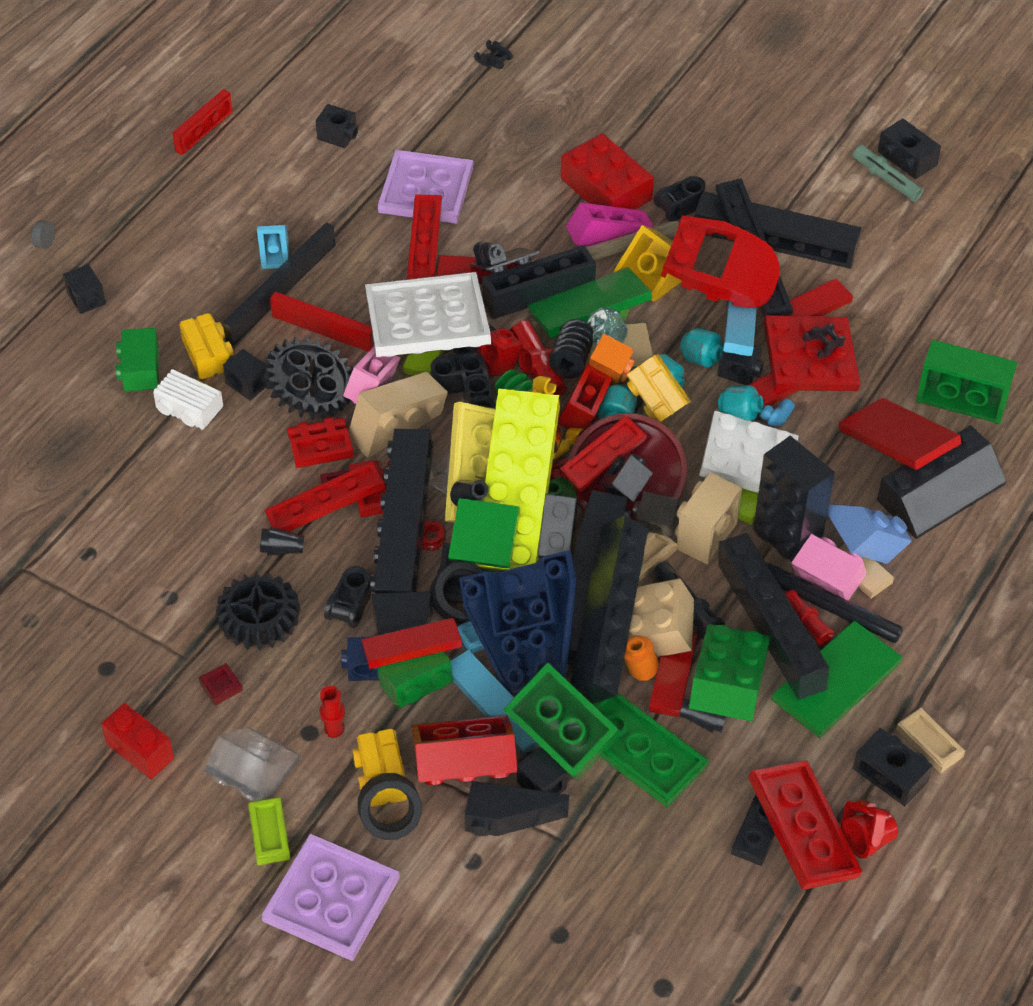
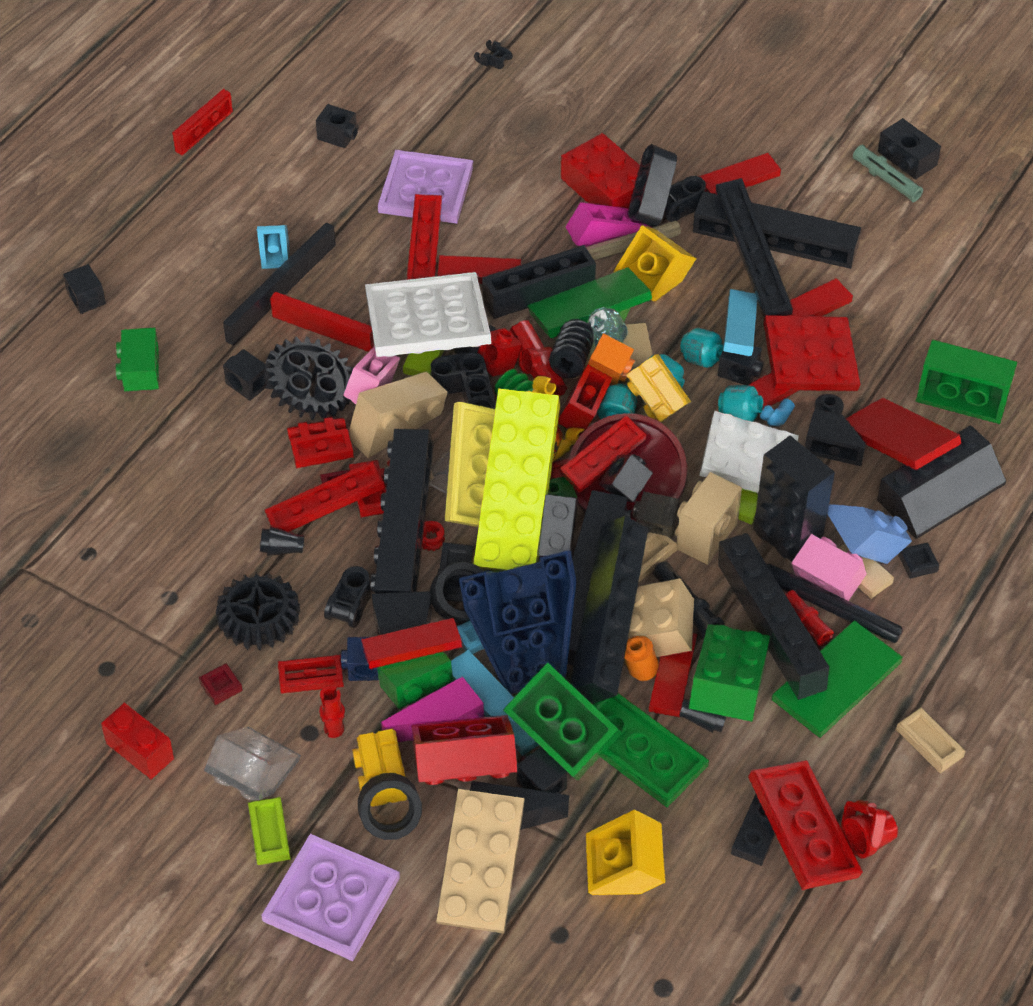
(42, 234): dark grey tile -> none
(187, 399): white brick -> none
(205, 345): yellow brick -> none
(311, 677): none -> red tile
(449, 703): none -> dark pink slope
(468, 490): black cone -> none
(480, 861): none -> tan plate
(484, 533): green tile -> none
(493, 258): black hinge -> none
(625, 856): none -> yellow slope
(652, 185): none -> black beam
(749, 272): red slope -> none
(751, 171): none -> red tile
(817, 333): black piece -> none
(829, 403): none -> black plate
(834, 438): none -> black slope
(898, 782): black brick -> none
(919, 560): none -> black tile

